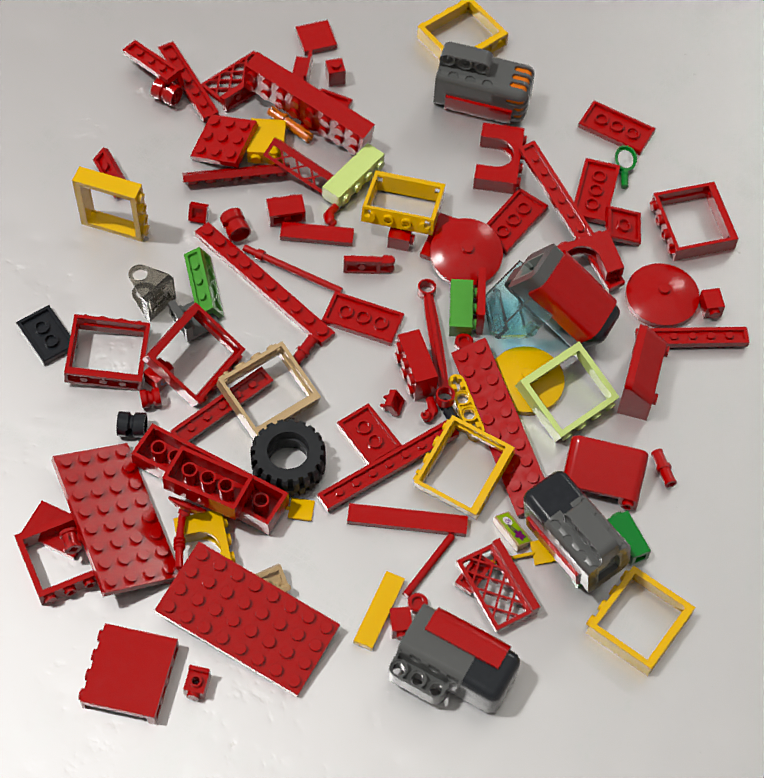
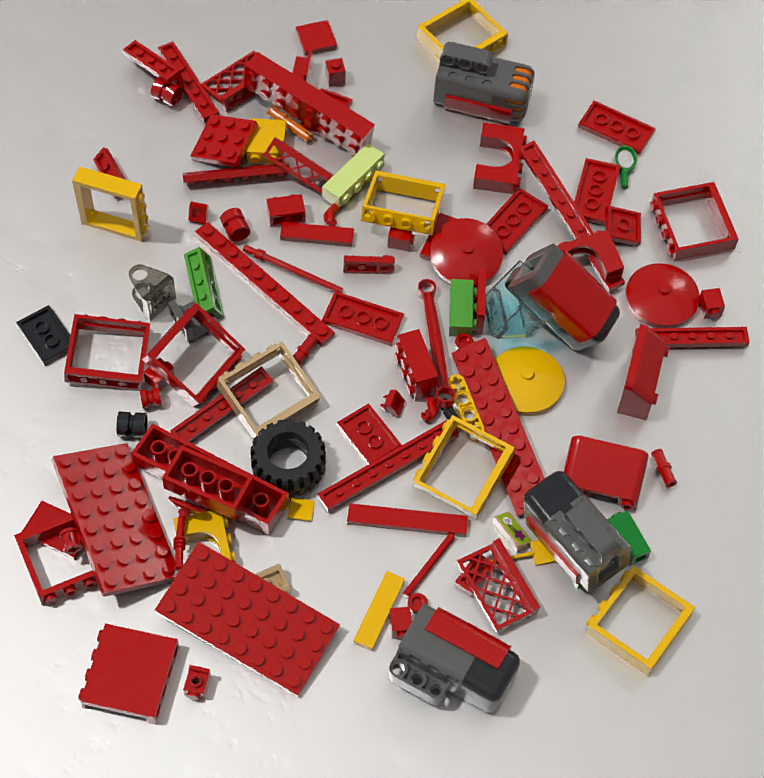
(542, 412): yellowish green window -> none

